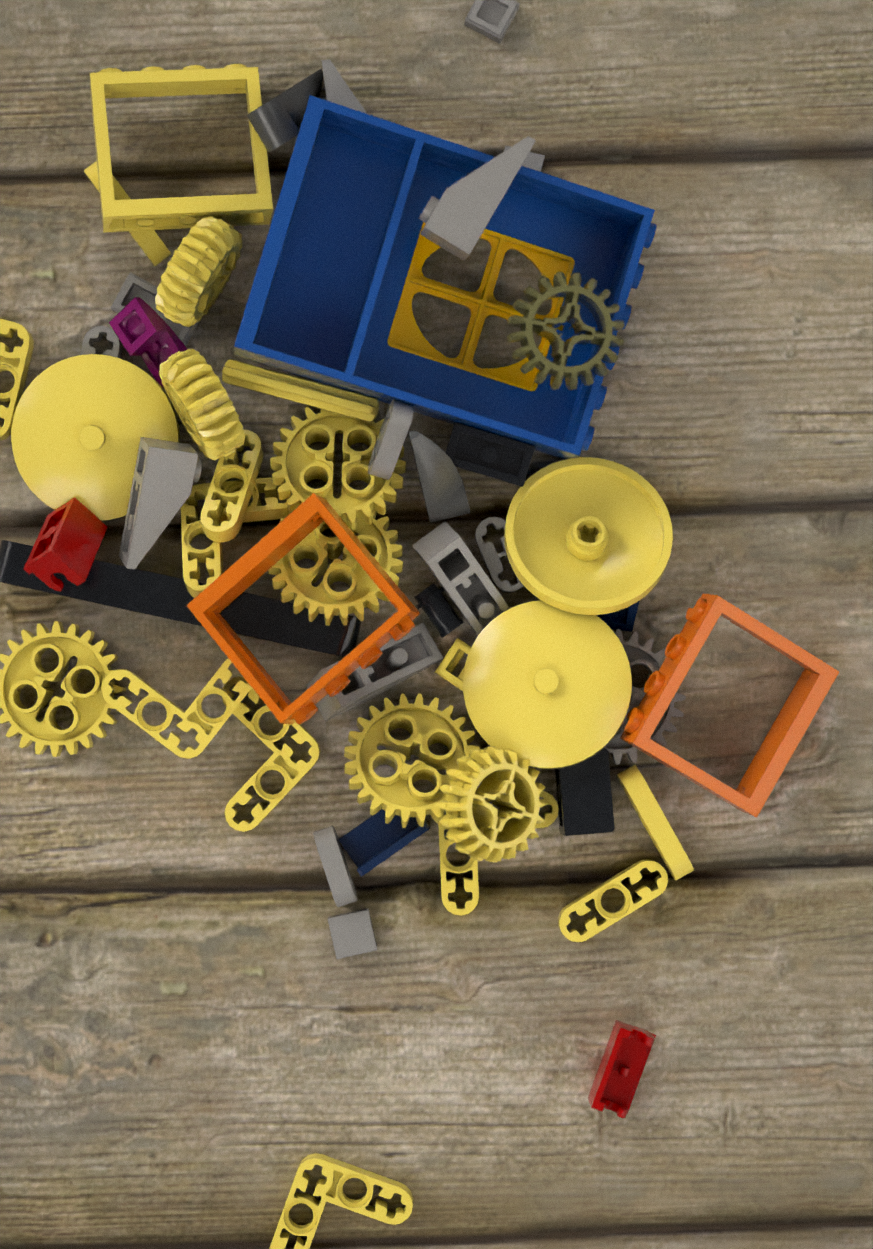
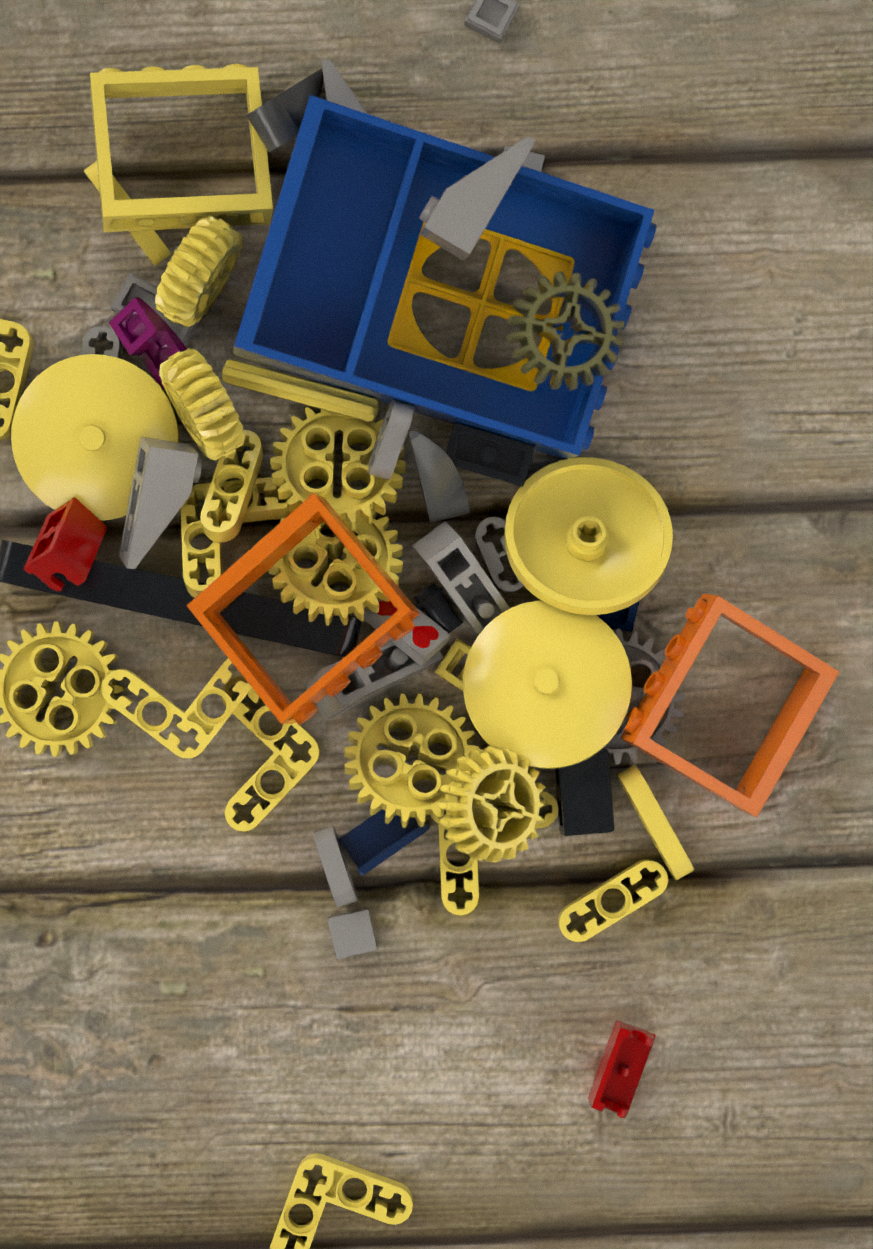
(421, 641): none -> light grey tile

